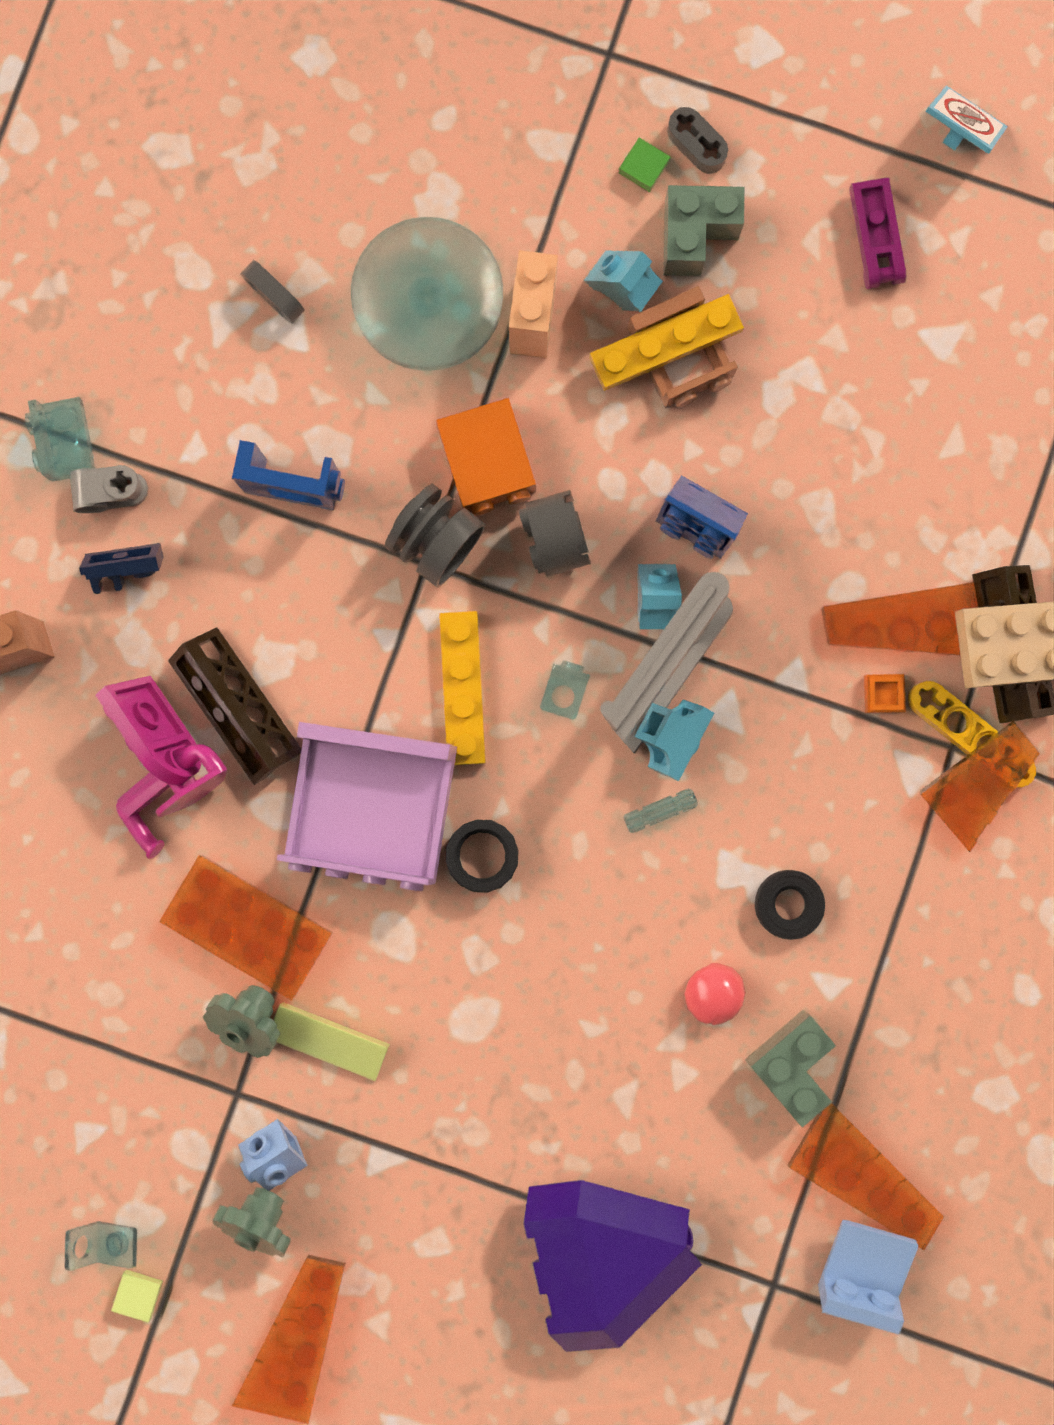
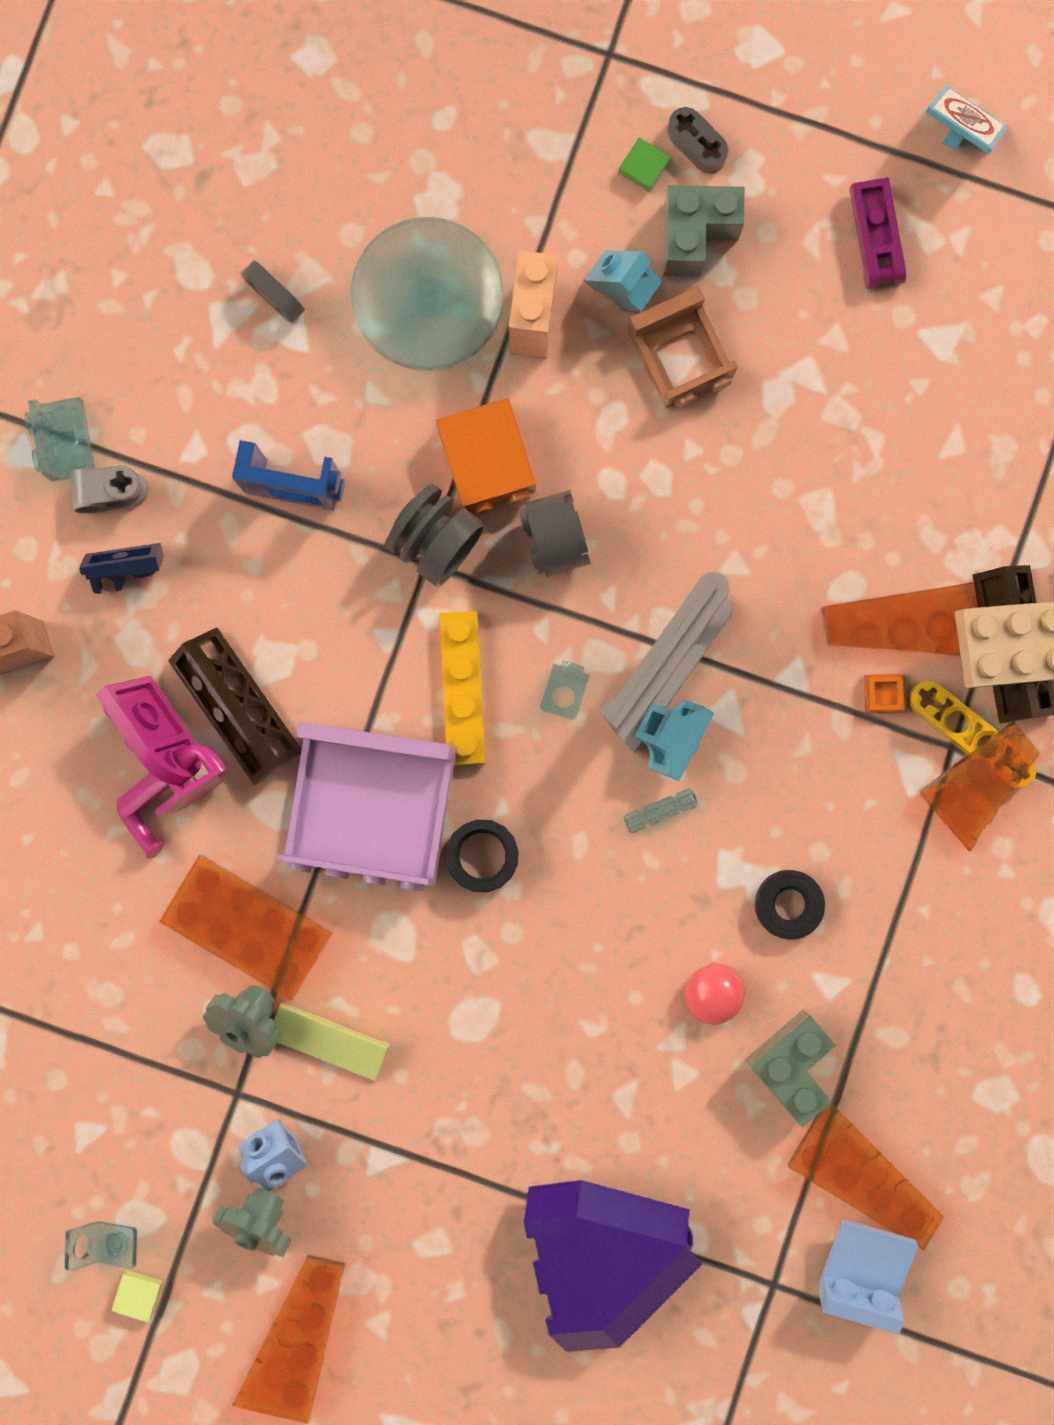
(657, 595): medium azure brick -> none
(666, 342): yellow plate -> none
(700, 518): blue slope -> none

